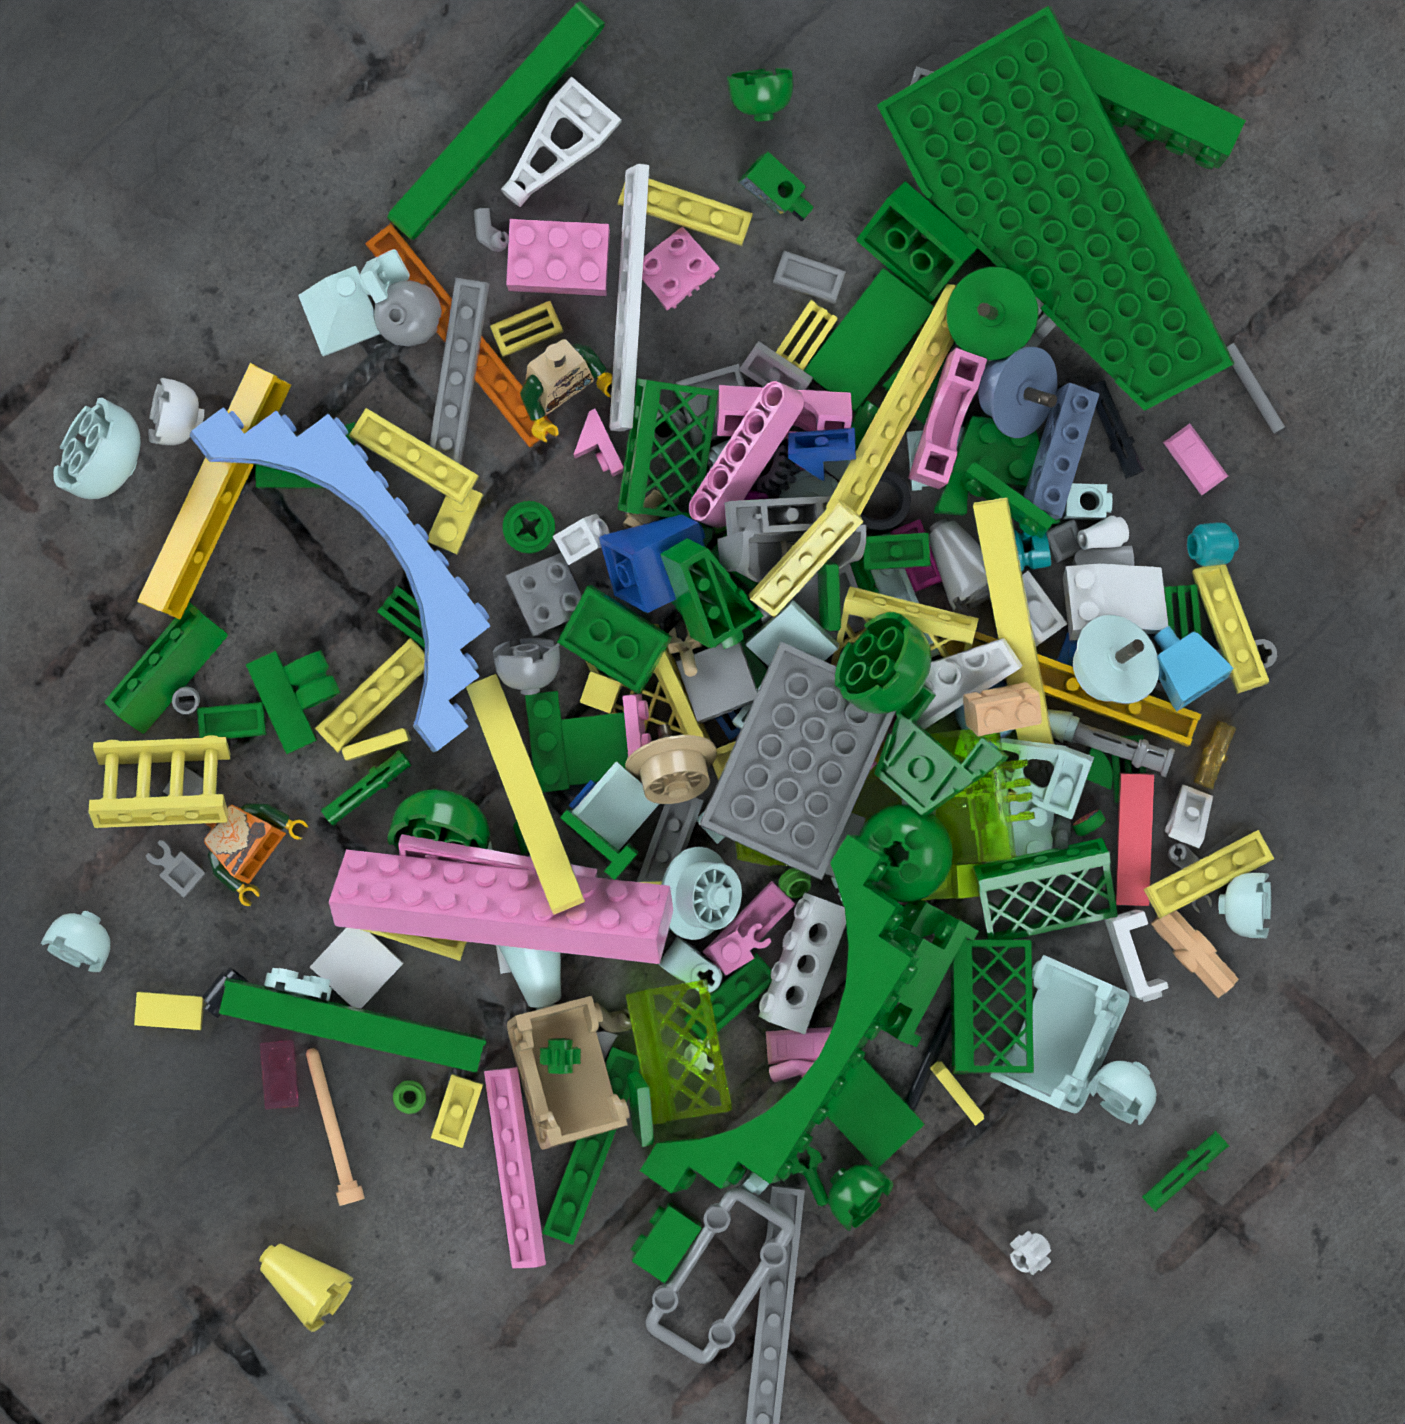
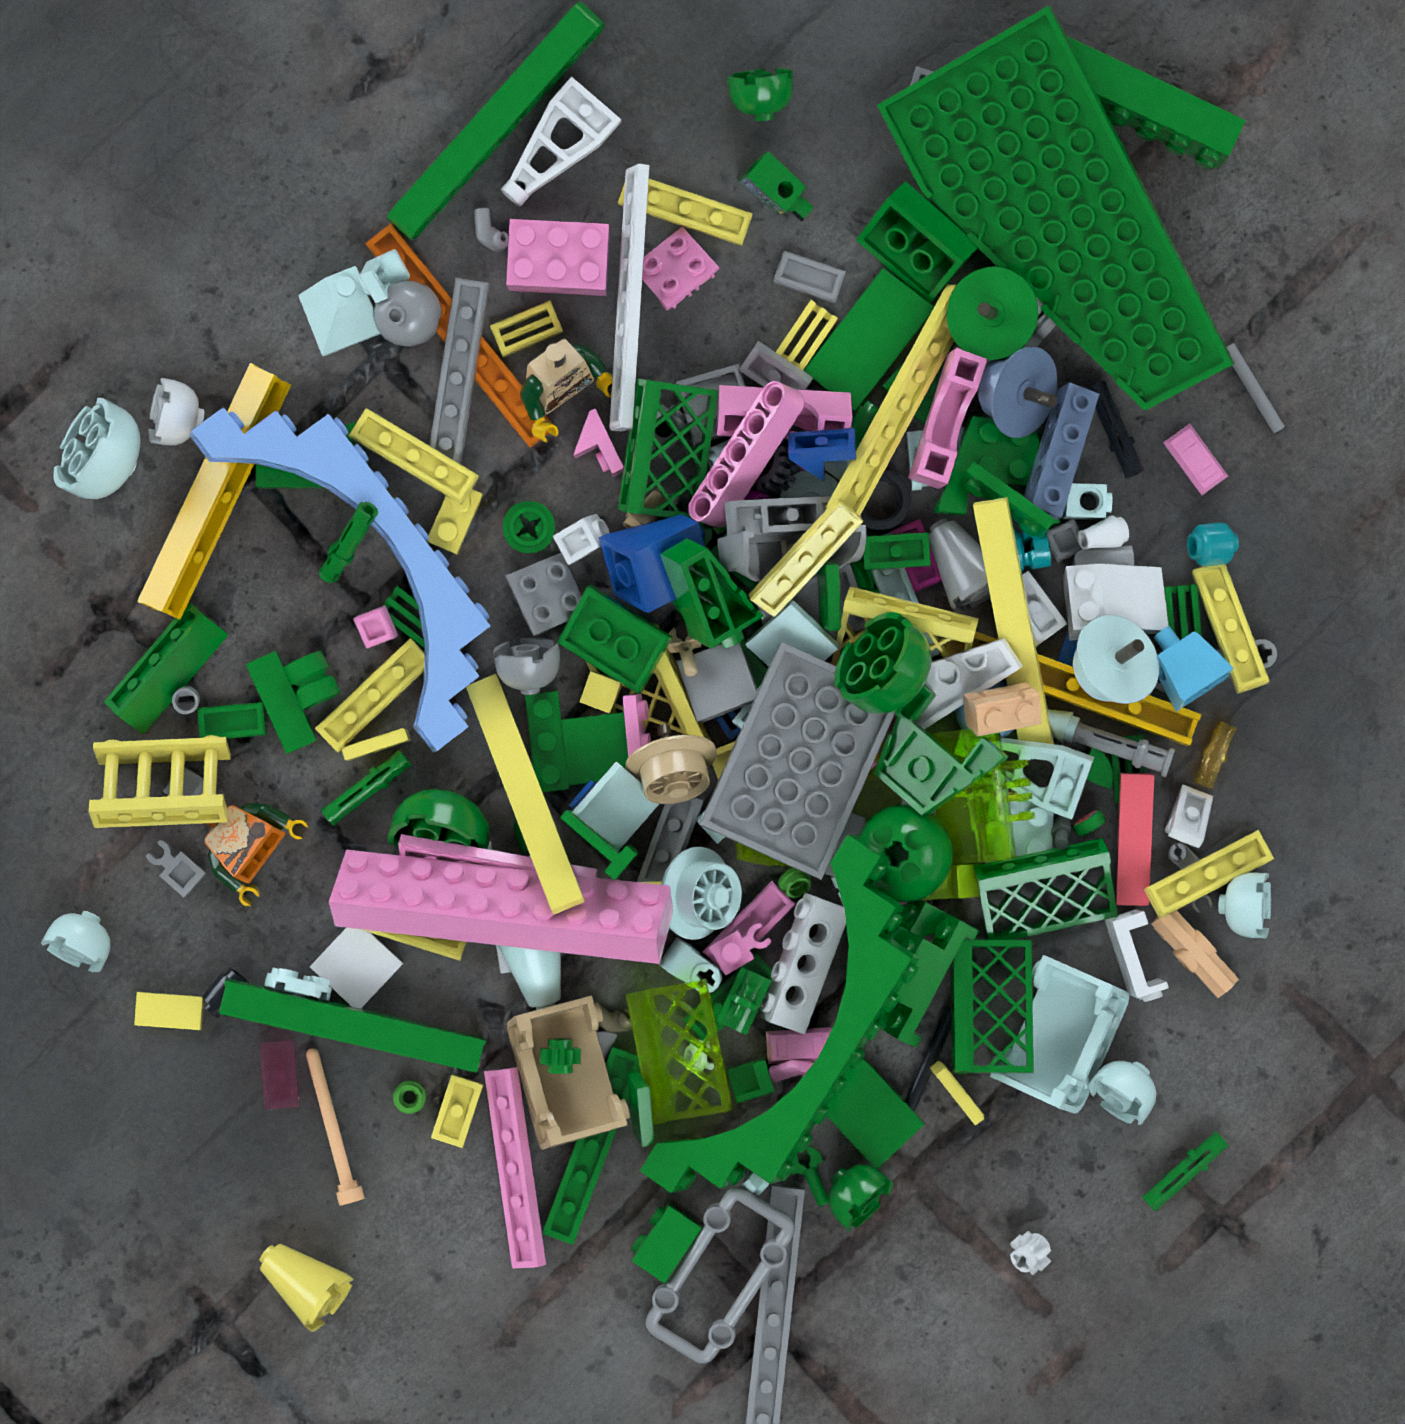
(342, 552): none -> green pin
(375, 626): none -> bright pink tile
(743, 1000): none -> green hips
(750, 1080): none -> green panel

